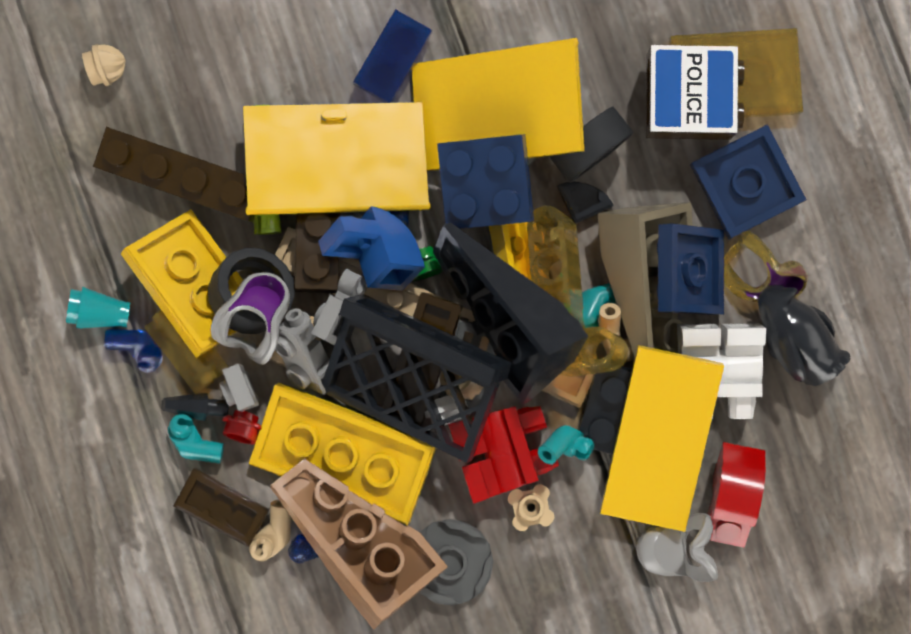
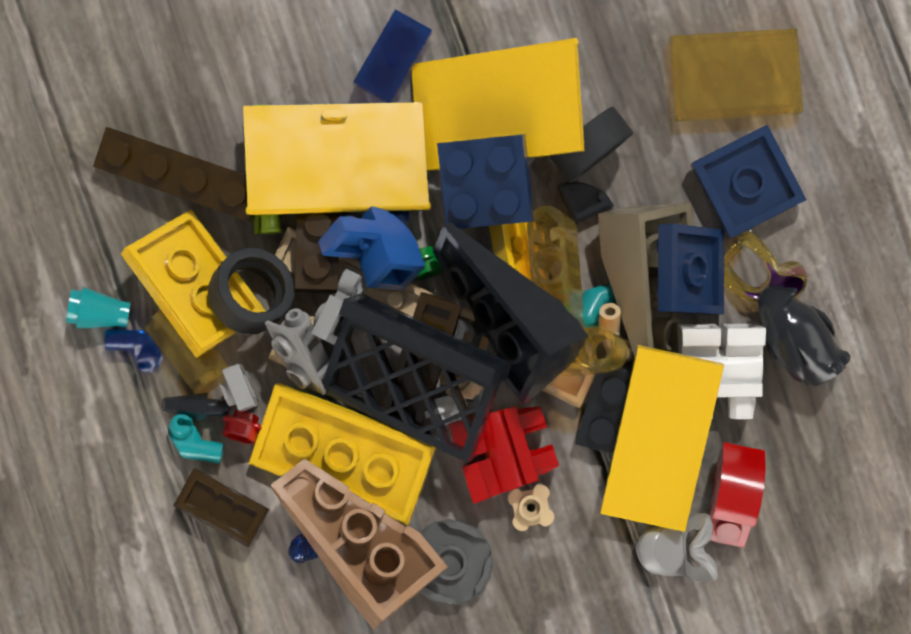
(103, 64): tan plate -> none
(267, 297): light grey piece -> none
(274, 535): tan arm -> none
(565, 441): teal arm -> none
(693, 92): piece -> none

